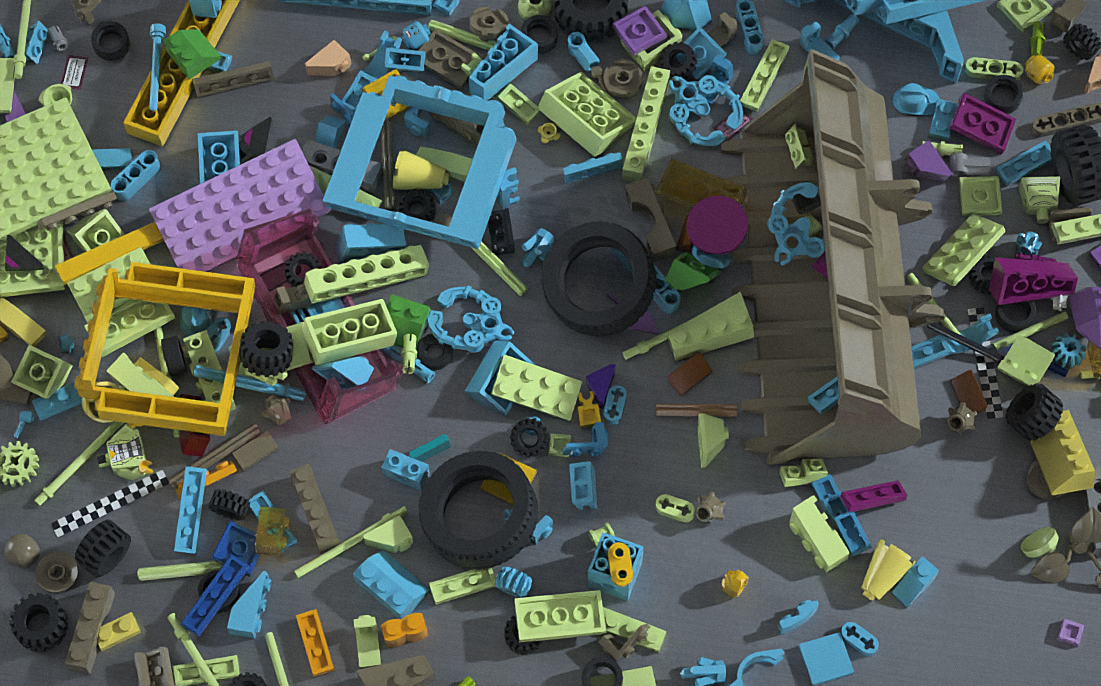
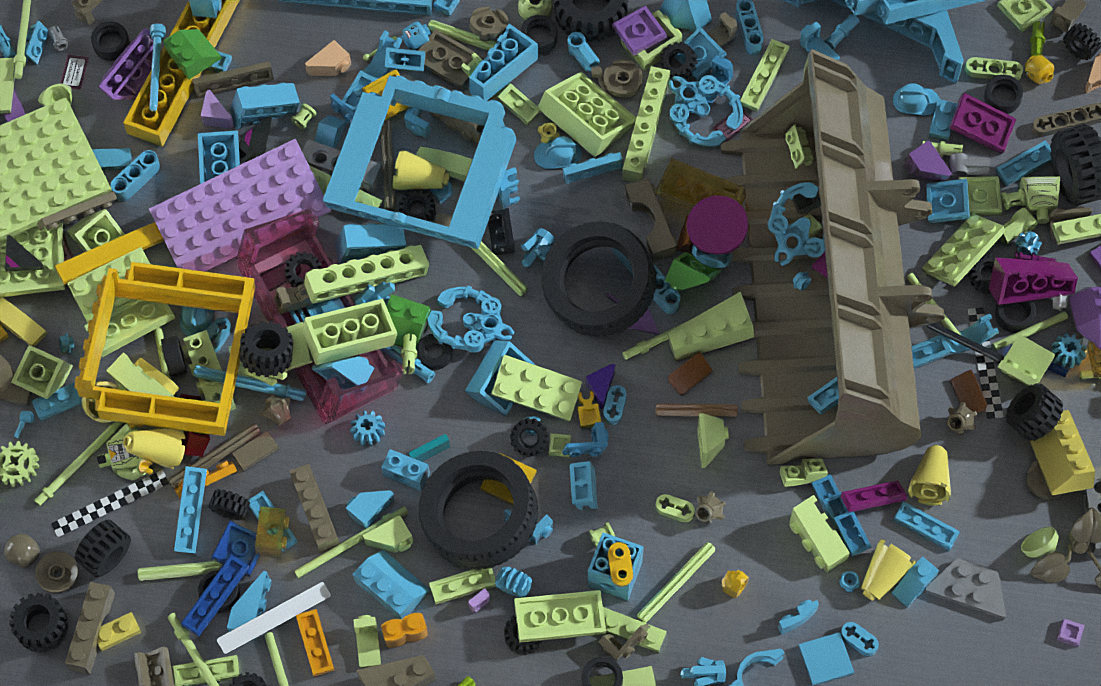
(130, 69): none -> medium lavender wedge
(157, 445): none -> light yellow cone
(214, 113): none -> lavender slope
(263, 101): none -> medium azure wedge
(273, 617): none -> white sticker
(303, 116): none -> yellowish green bush
(359, 431): none -> medium azure gear
(369, 506): none -> medium azure slope
(373, 293): none -> medium azure rock
(479, 601): none -> lavender tile
(557, 153): none -> medium azure piece
(676, 582): none -> yellowish green axle
(802, 281): none -> medium azure plate
(849, 575): none -> medium azure plate
(926, 526): none -> medium azure tile
(931, 478): none -> light yellow cone
(948, 200): none -> medium azure plate
(970, 587): none -> light grey wing
(1013, 199): none -> yellowish green bush
(1020, 222): none -> yellowish green piece

